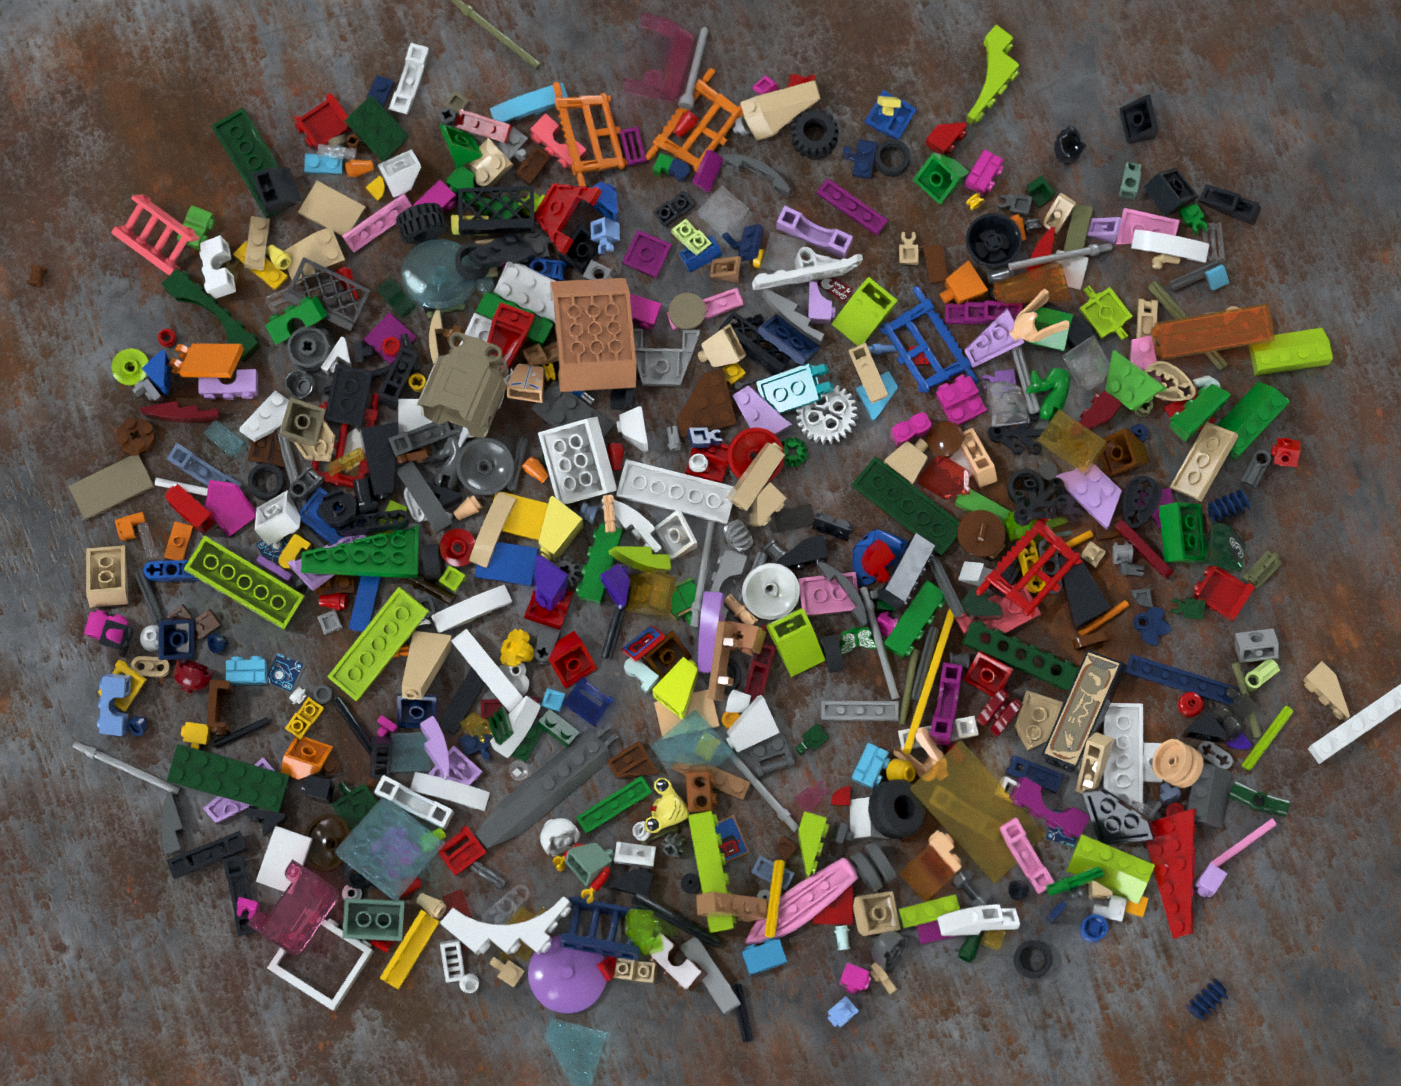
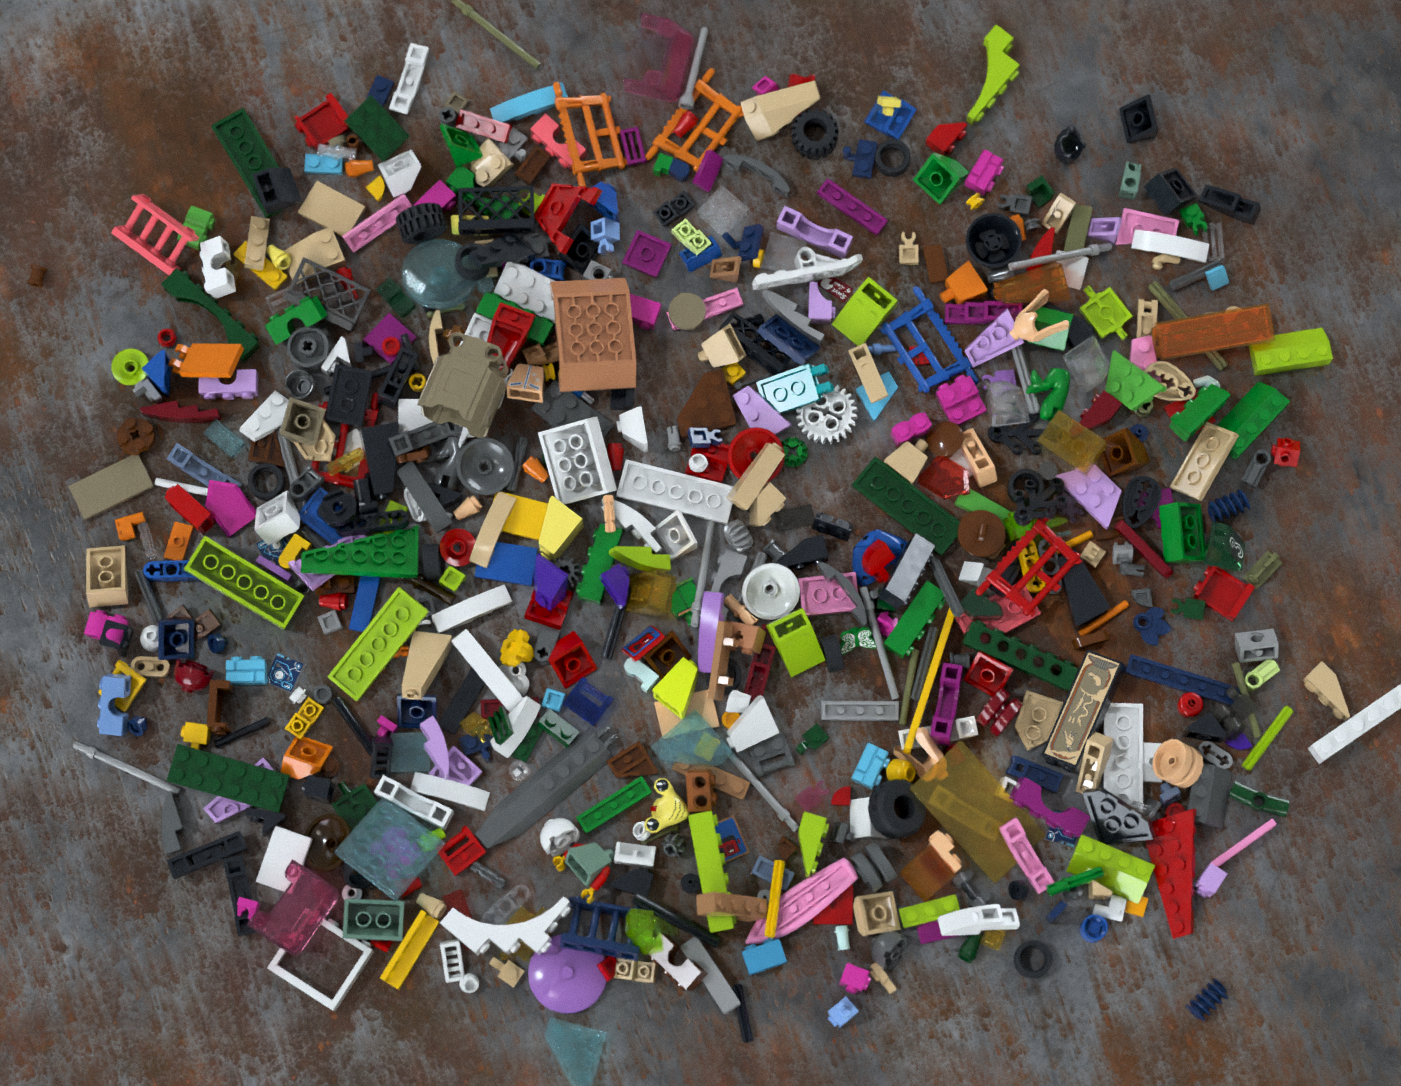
(589, 512): sand blue wheel -> none
(661, 365): light grey wing -> none
(741, 126): light grey tile -> none

